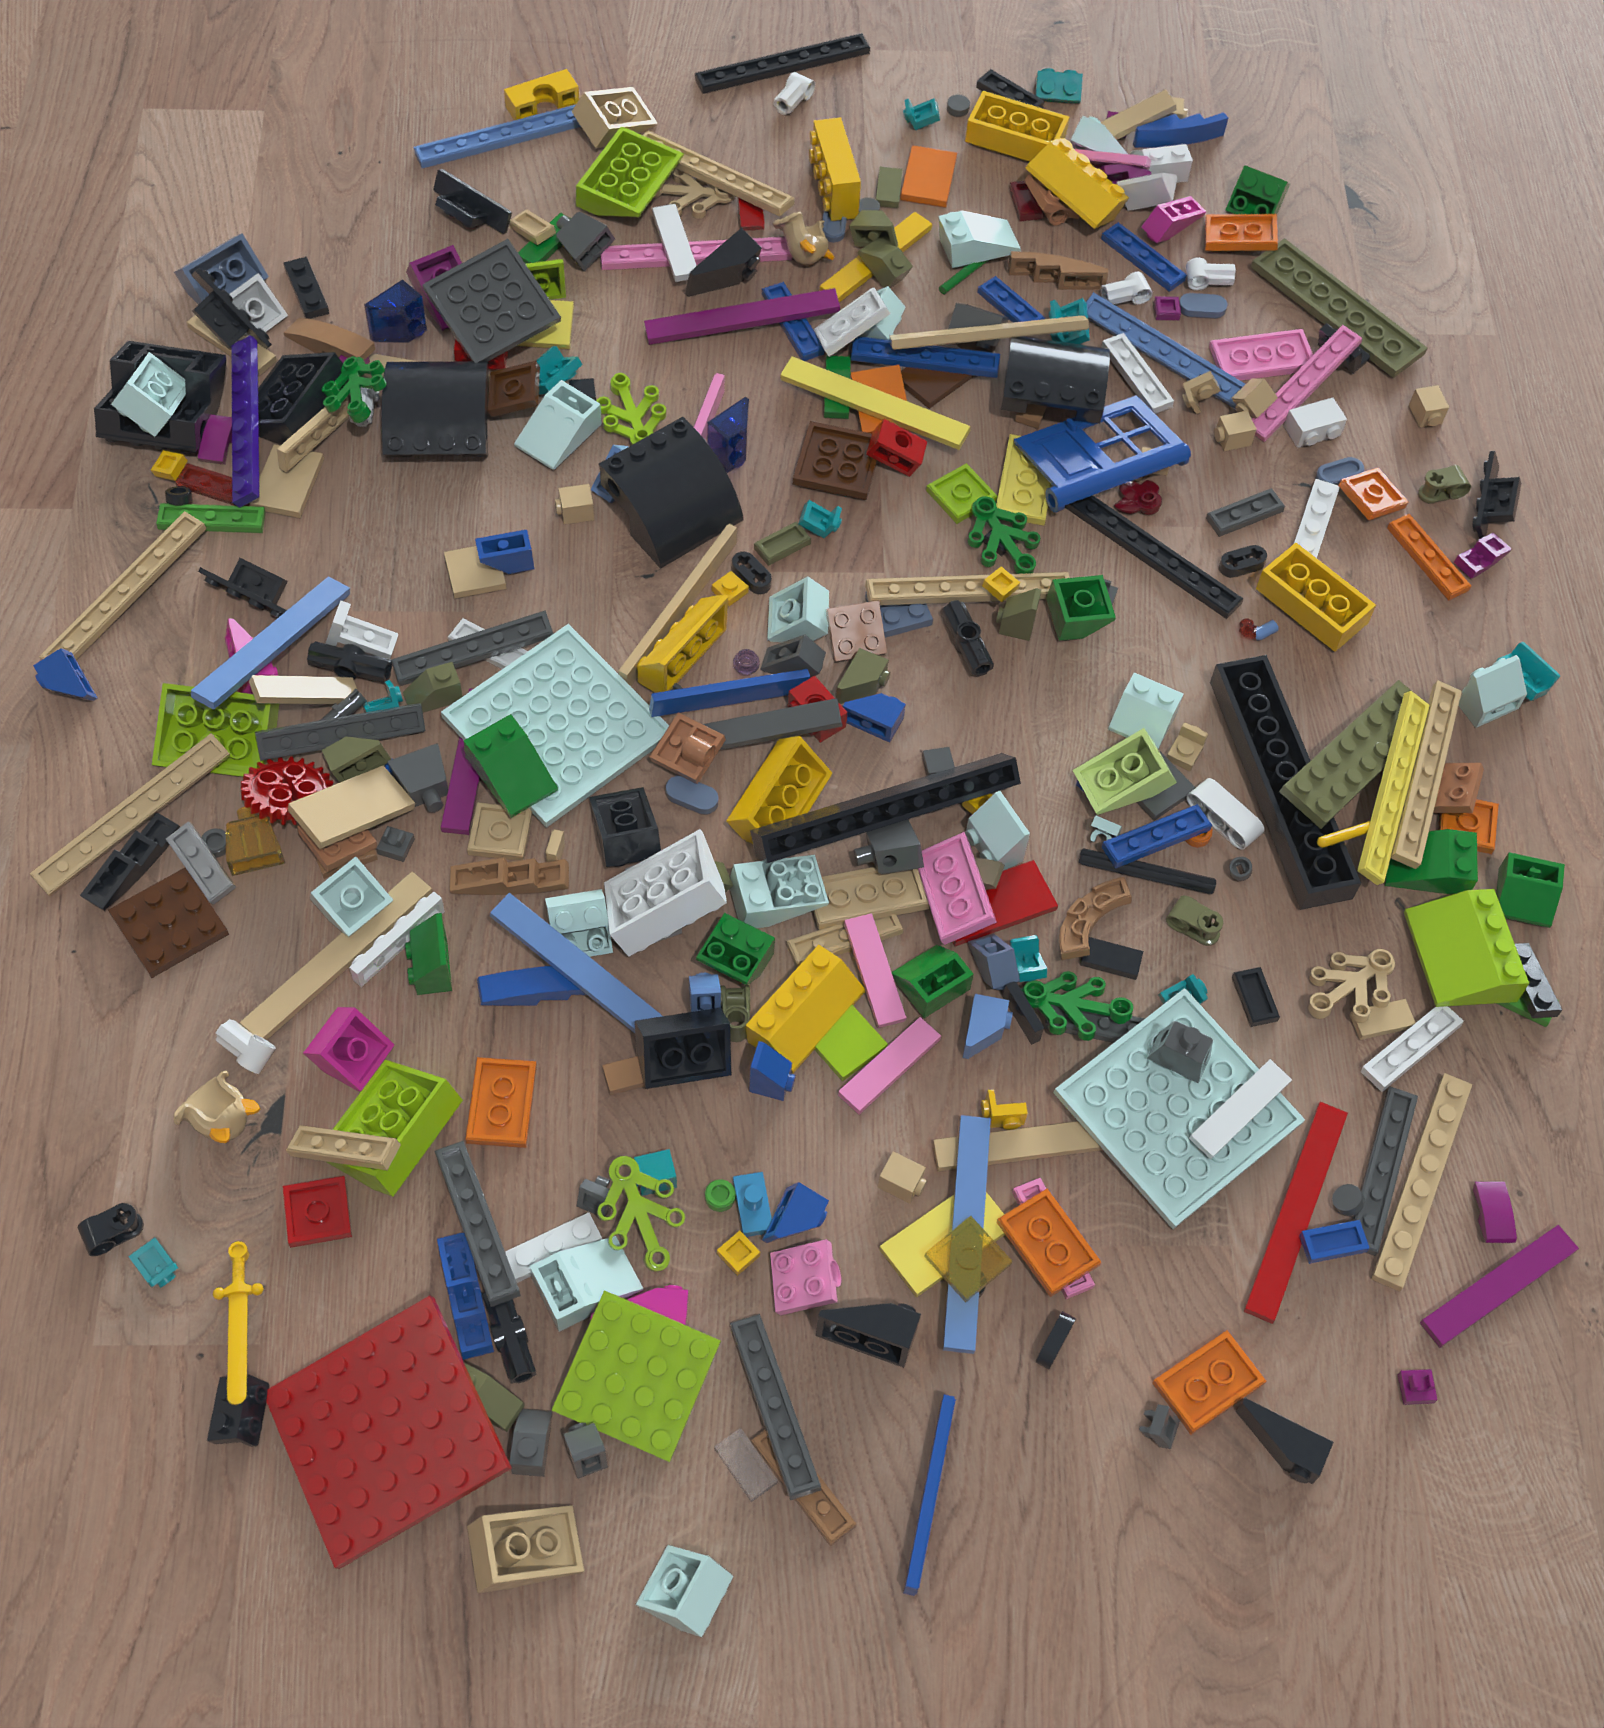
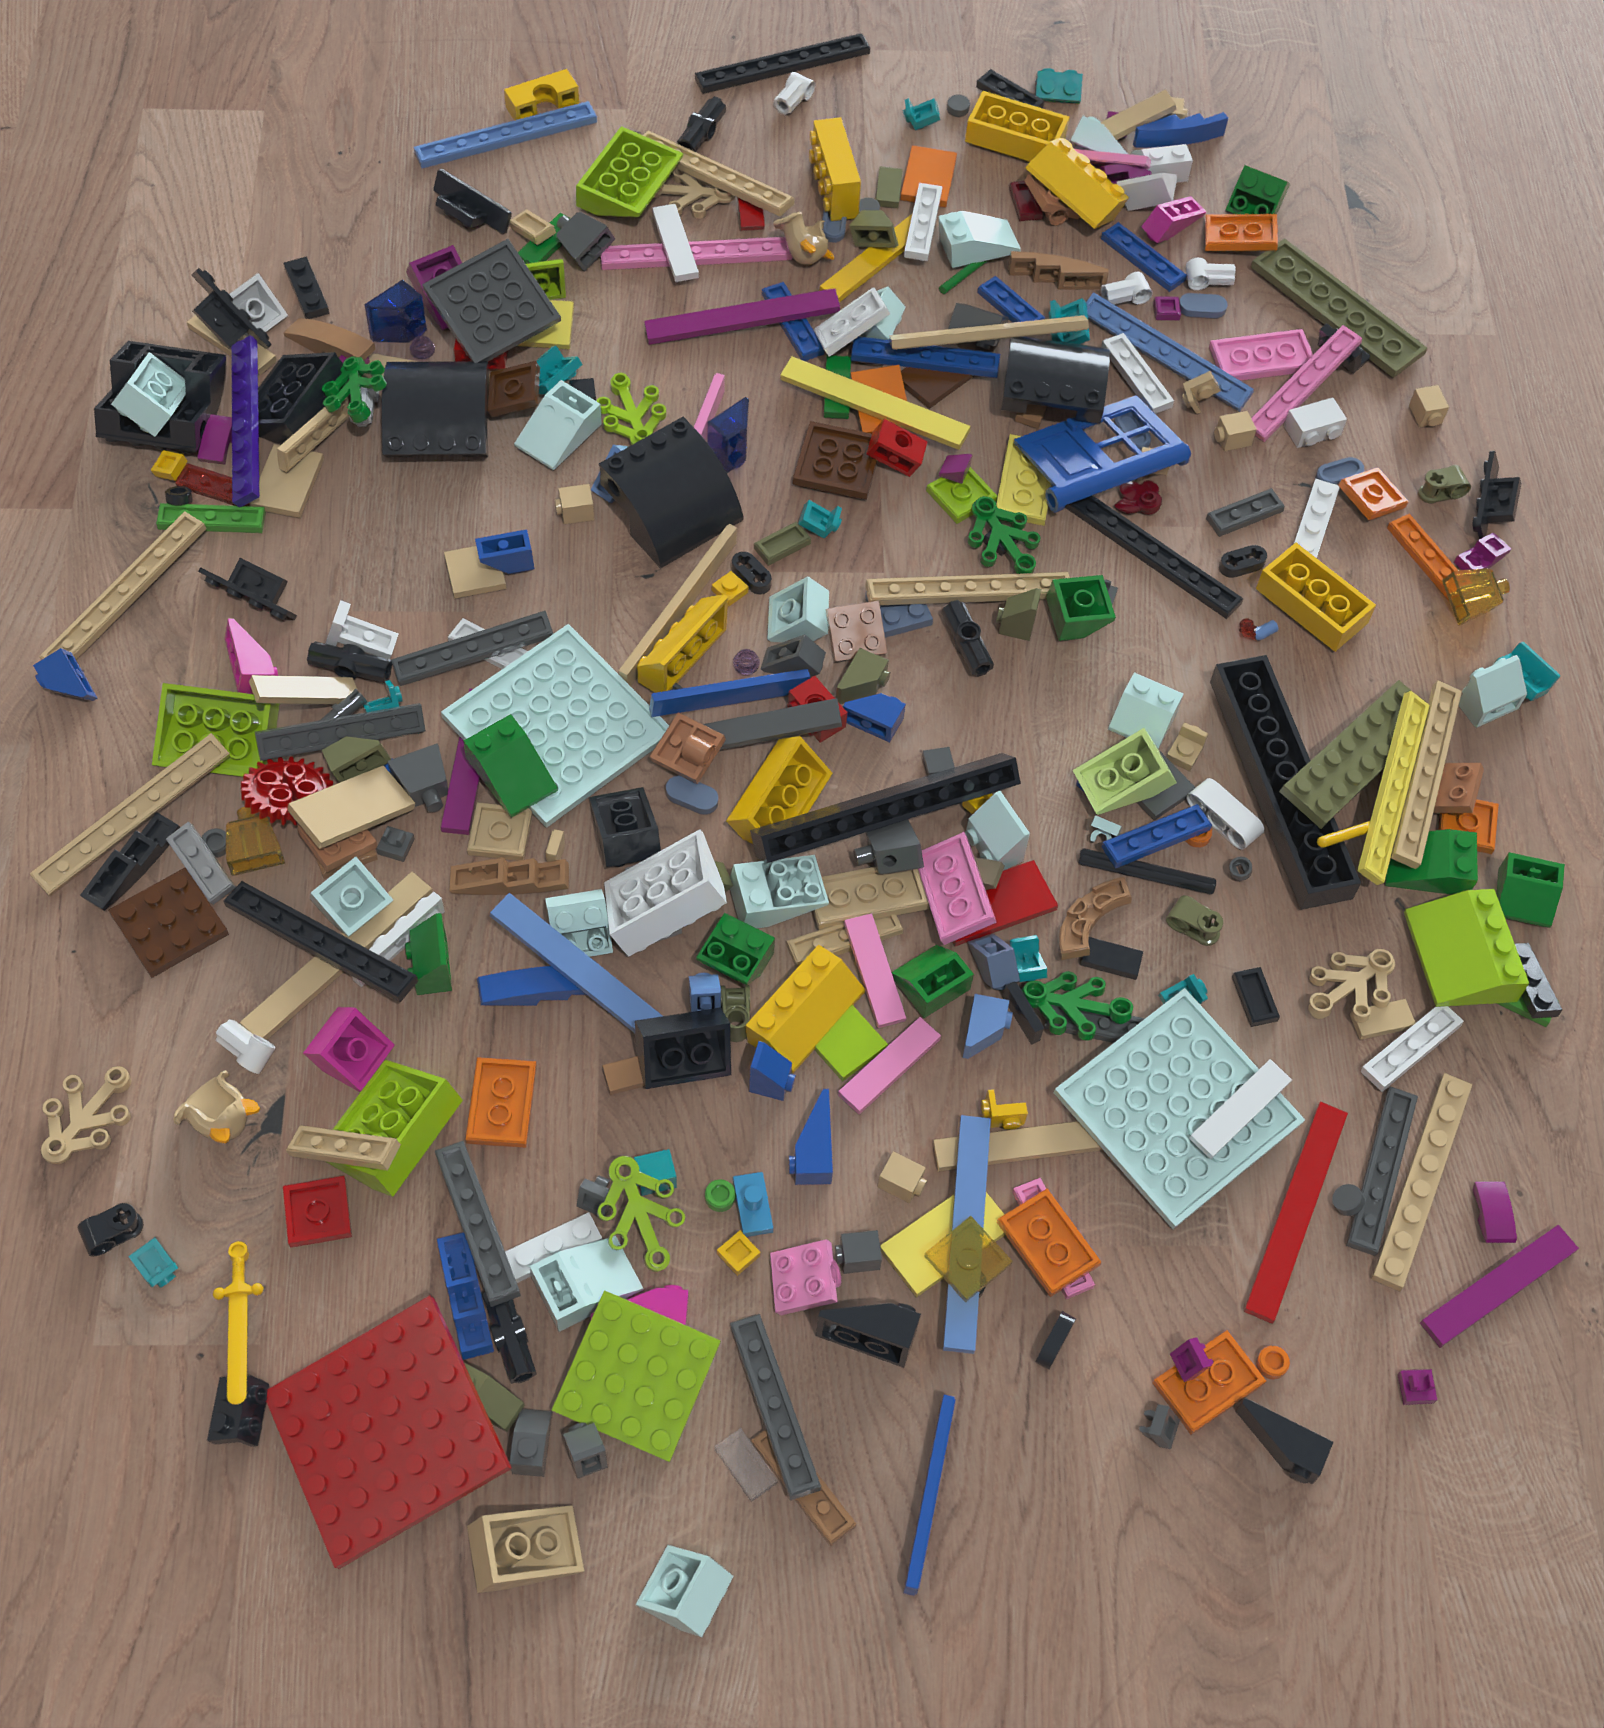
(84, 1118): none -> tan plant
(228, 264): sand blue slope -> none
(269, 643): medium blue tile -> none
(321, 941): none -> black tile
(422, 347): none -> clear purple plate
(435, 688): olive slope -> none
(605, 111): tan slope -> none
(702, 124): none -> black piece
(726, 265): black slope -> none
(796, 1213): blue slope -> none
(813, 1149): none -> blue slope
(859, 1252): none -> dark grey brick
(885, 262): olive slope -> none
(923, 222): none -> white plate
(956, 467): none -> magenta slope
(1001, 584): yellow plate -> none
(1129, 422): none -> sand blue tile
(1182, 1050): dark grey torso -> none
(1191, 1359): none -> magenta tile
(1254, 397): tan brick -> none
(1273, 1362): none -> orange tile
(1334, 1241): blue tile -> none
(1474, 593): none -> clear yellow torso

